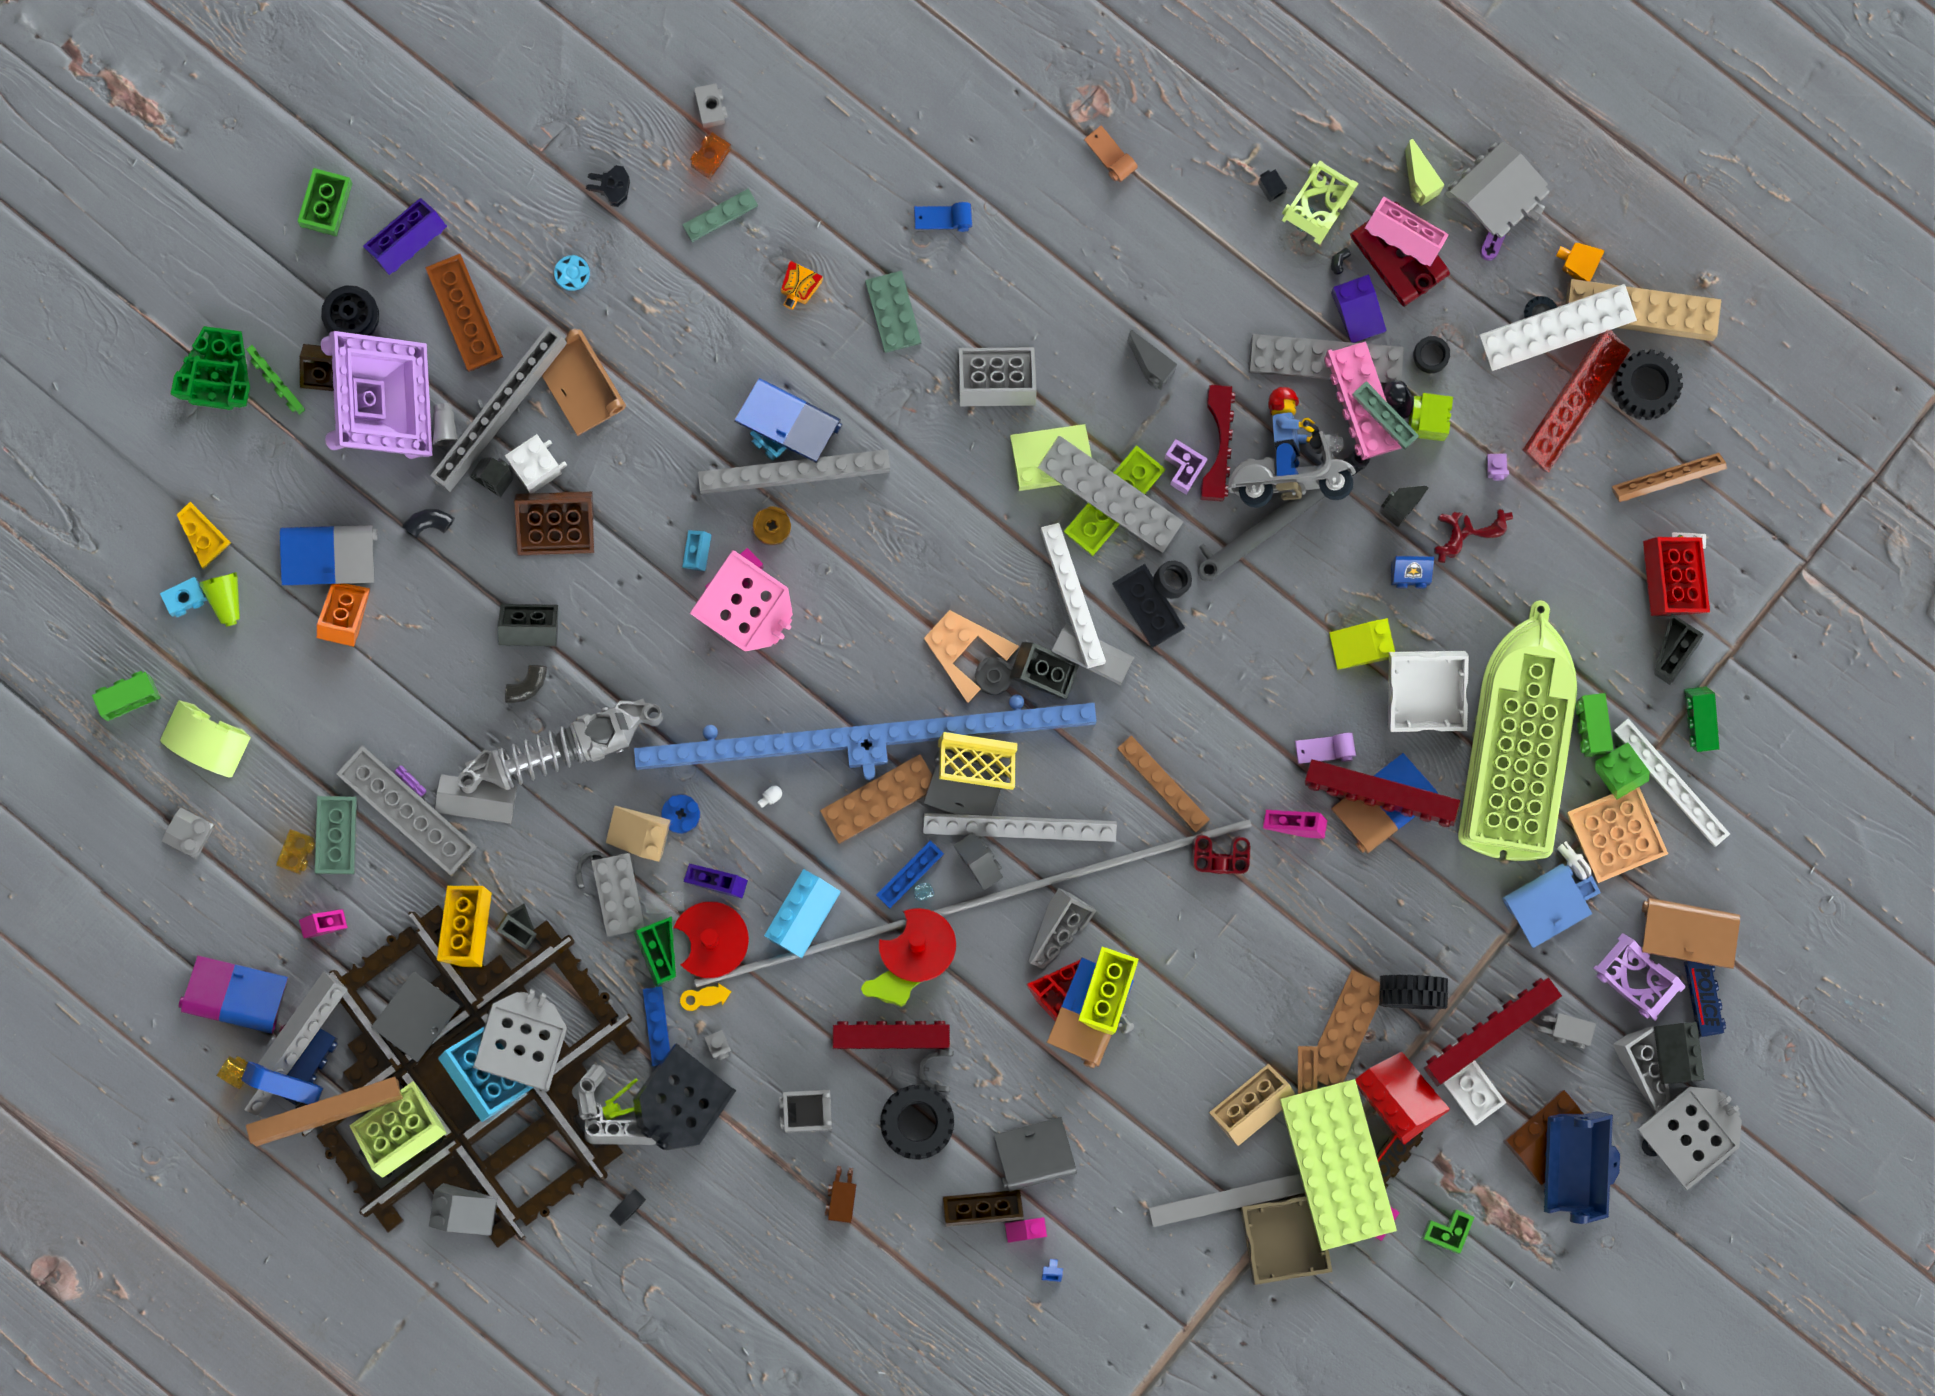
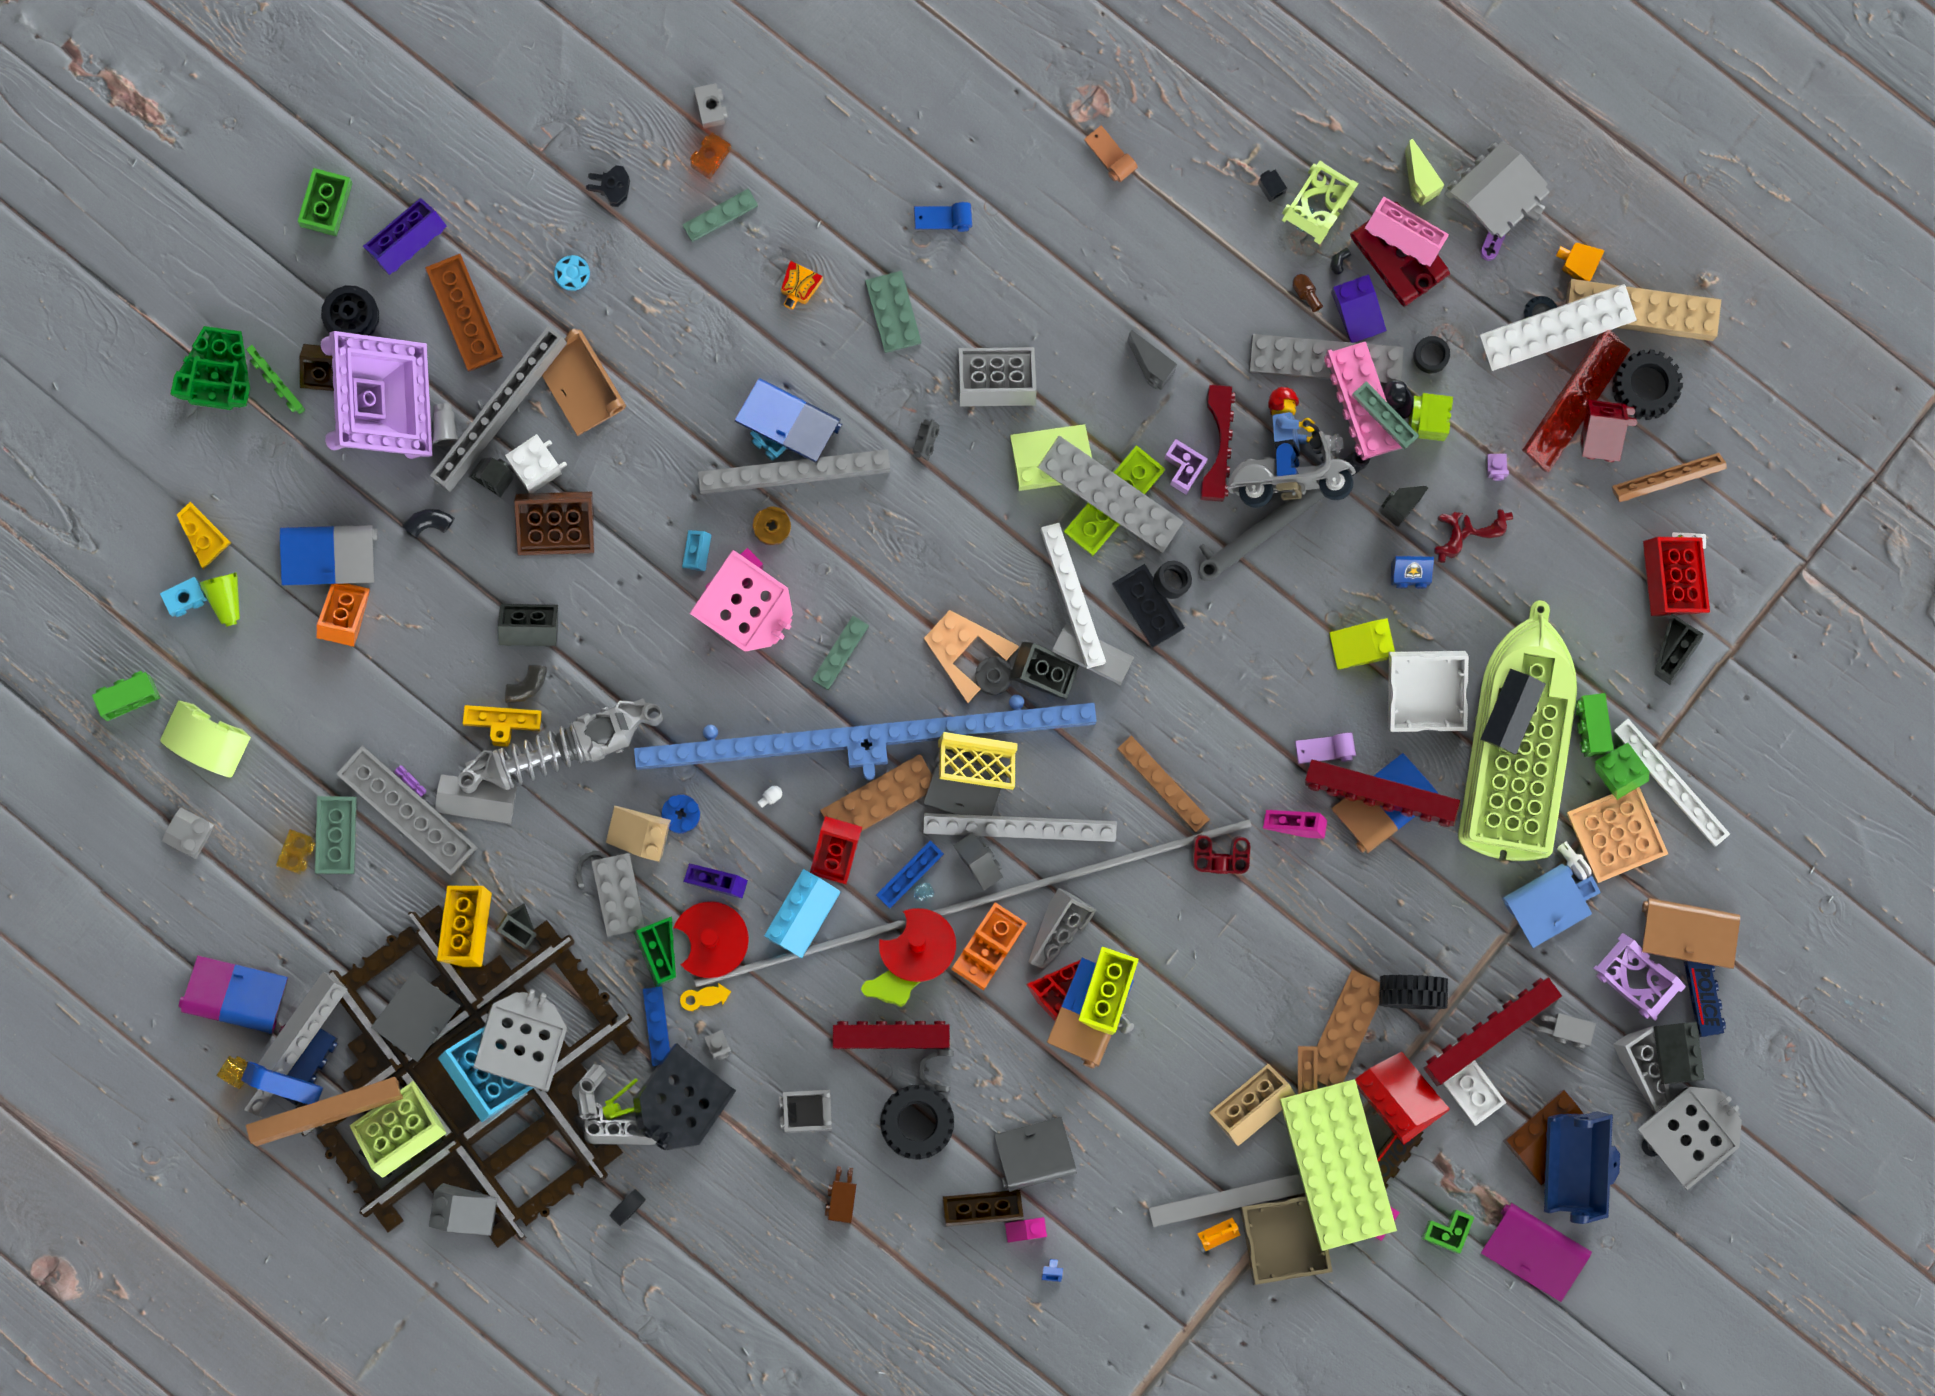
(322, 923): dark pink slope -> none
(502, 721): none -> yellow plate
(665, 902): clear plate -> none
(835, 850): none -> red slope
(840, 653): none -> sand green plate
(929, 431): none -> dark grey hinge
(989, 946): none -> orange slope
(1219, 1234): none -> light orange hinge
(1306, 291): none -> reddish brown arm
(1513, 711): none -> black slope
(1536, 1252): none -> magenta door
(1605, 430): none -> container
(1702, 719): green wedge -> none

